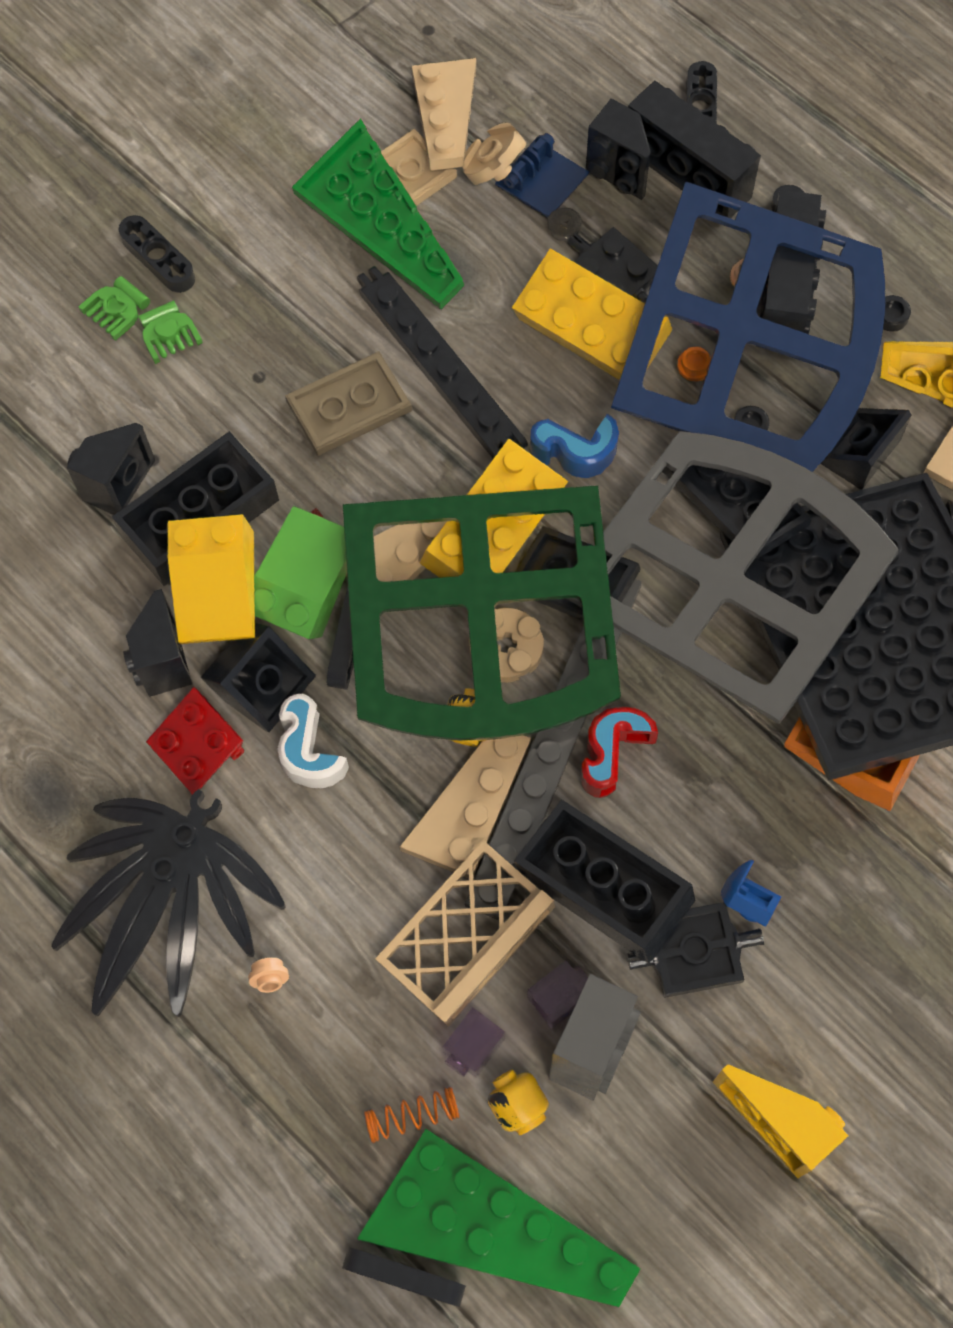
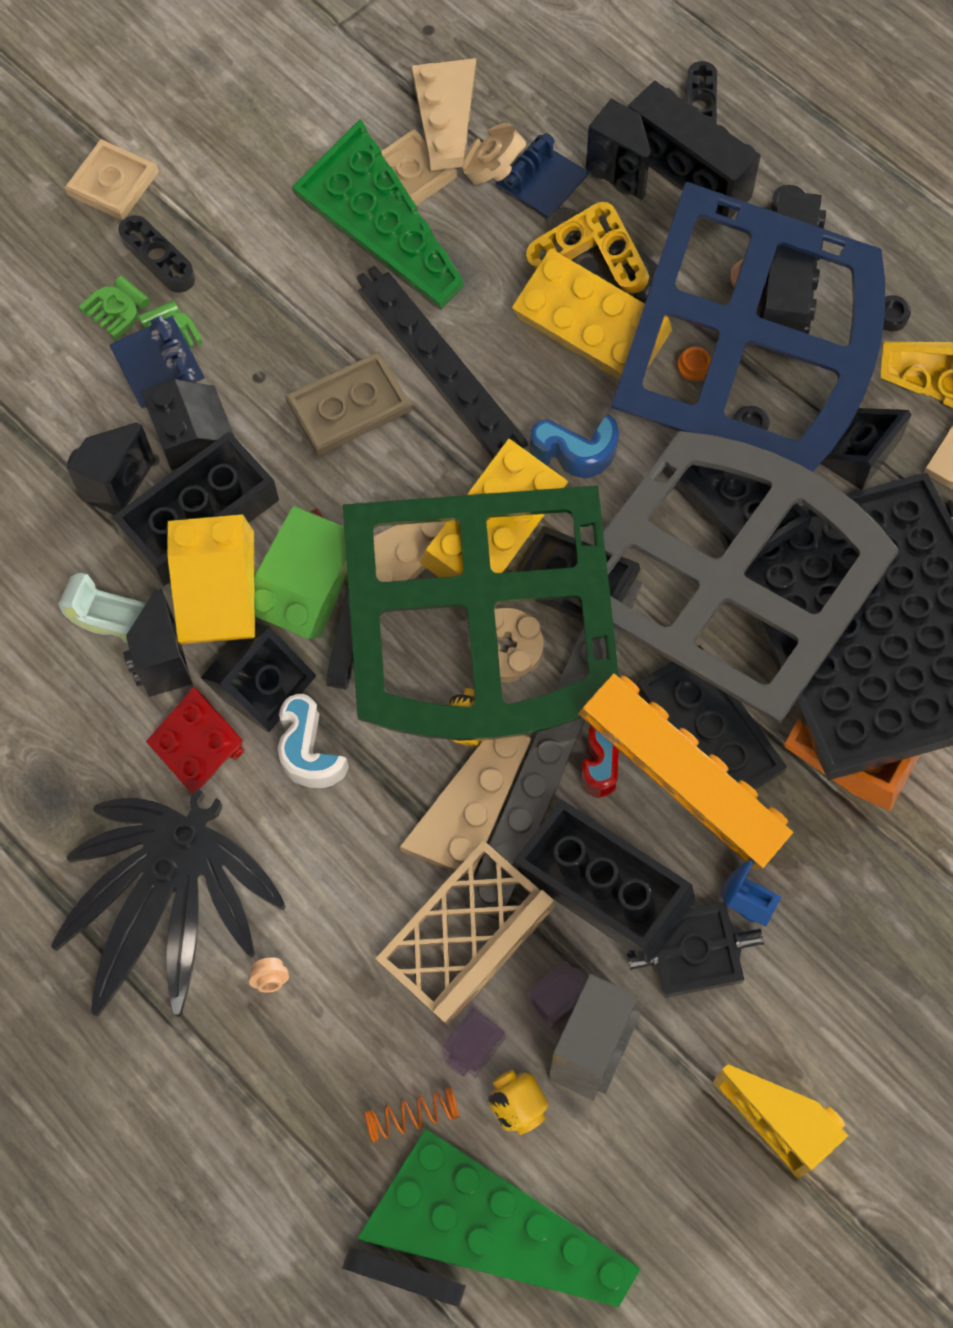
(98, 610): none -> light aqua animal
(111, 179): none -> tan tile
(156, 357): none -> dark blue hinge
(185, 418): none -> black slope
(594, 234): none -> yellow beam
(686, 772): none -> light orange brick
(715, 721): none -> black plate

